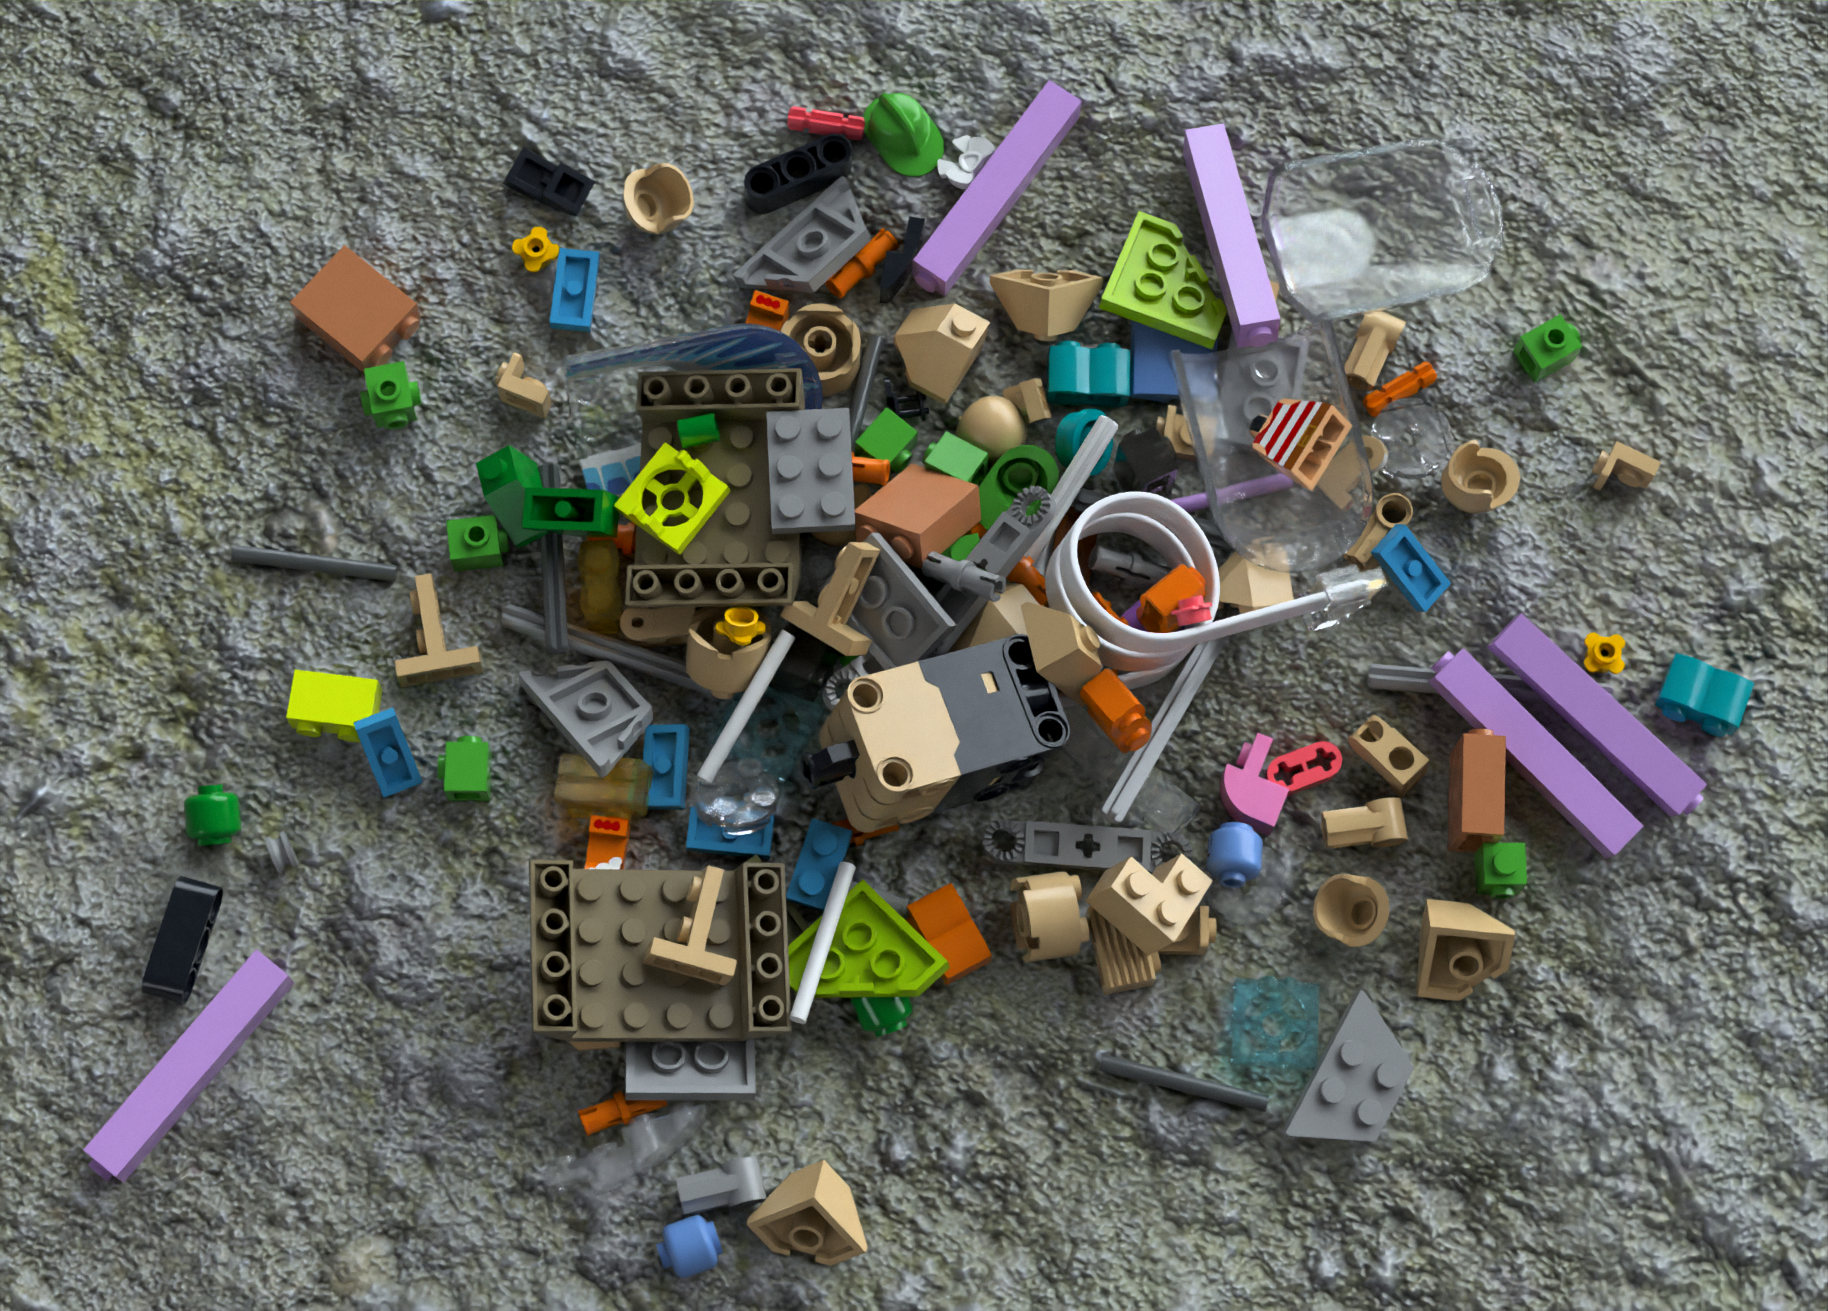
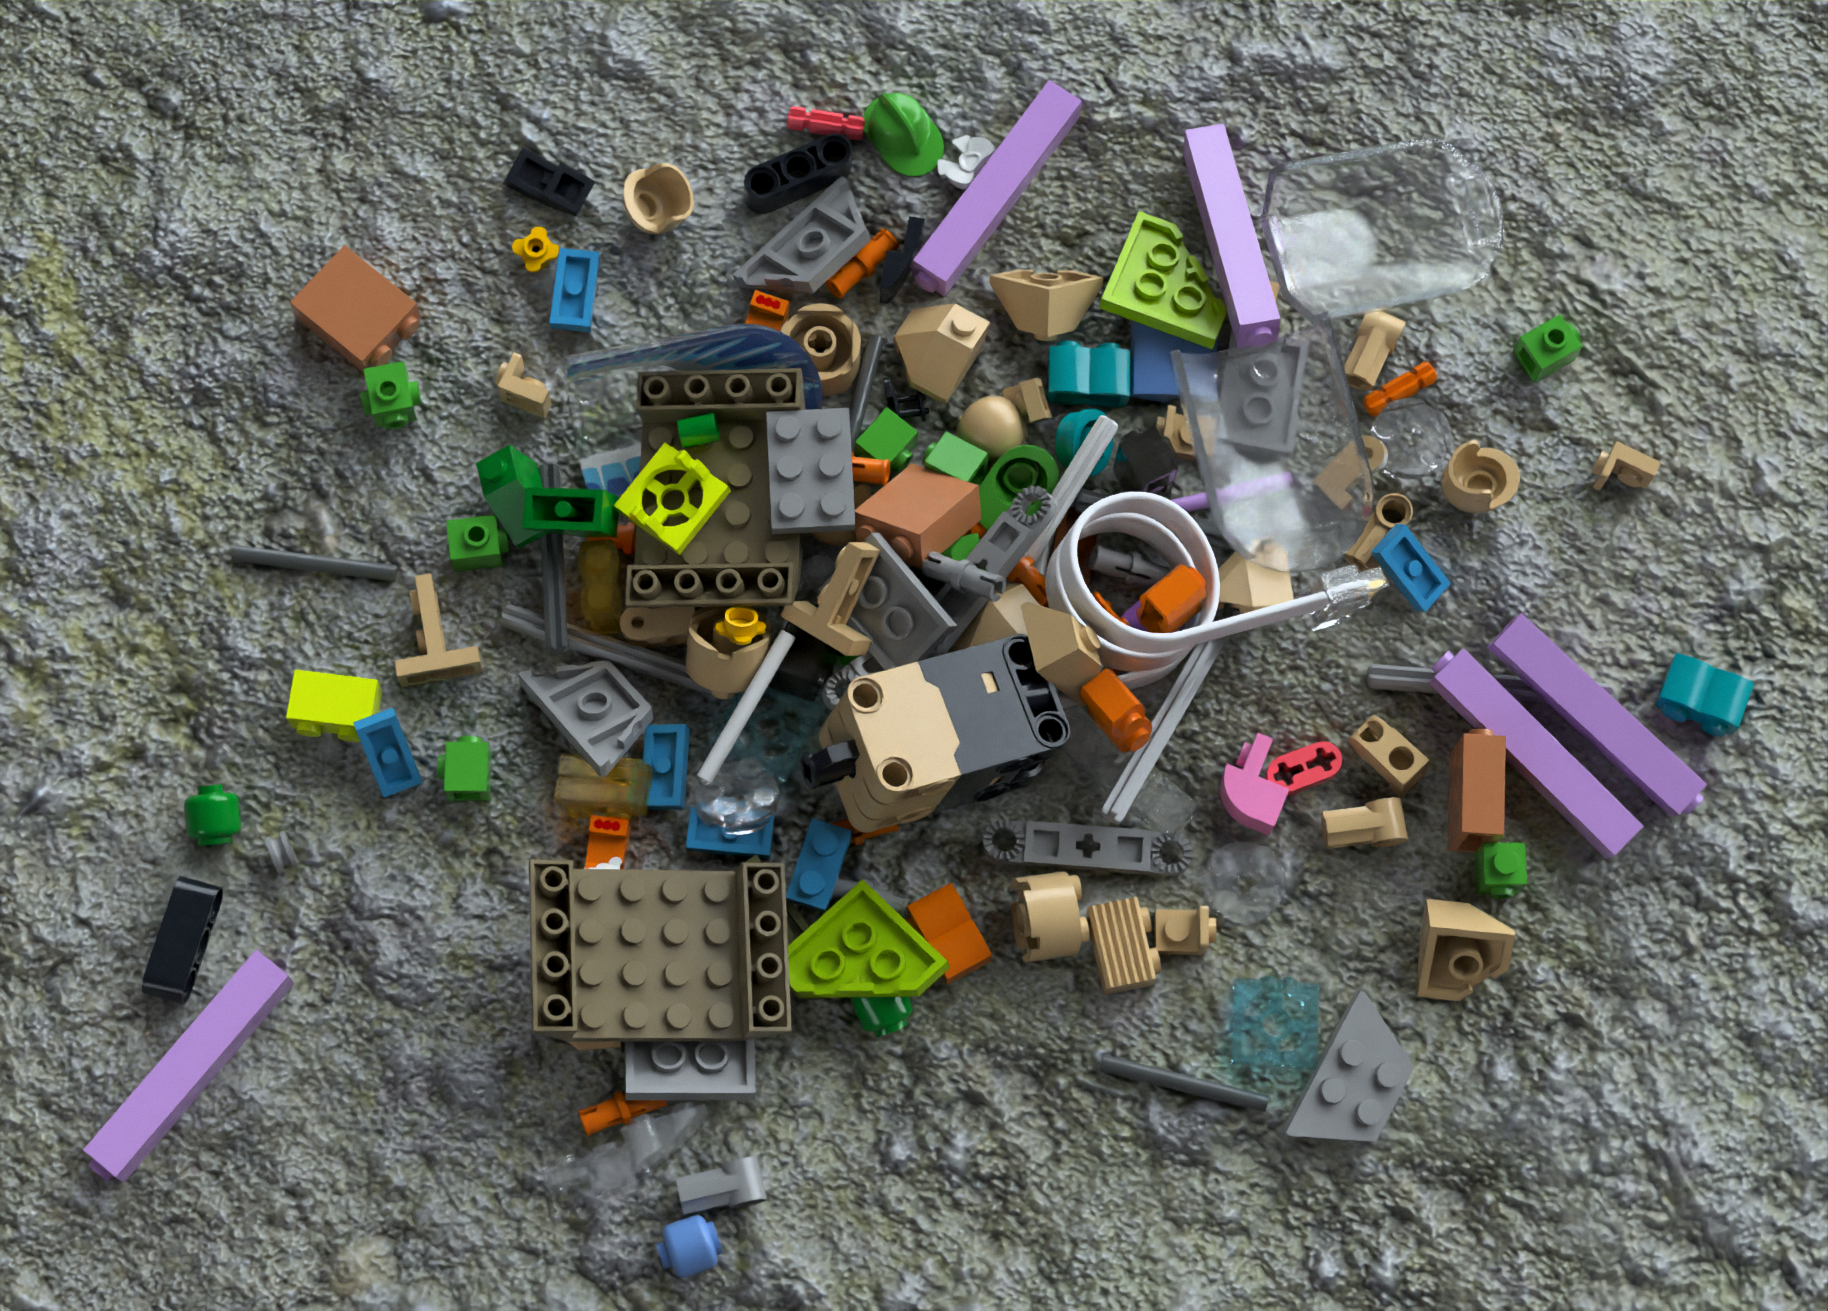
(693, 933): tan bracket -> none
(811, 1215): tan slope -> none
(822, 943): white bar -> none
(1148, 905): tan brick -> none
(1192, 611): coral plate -> none
(1234, 854): medium blue head -> none
(1299, 438): torso -> none
(1351, 909): tan helmet -> none
(1595, 661): yellow plate -> none

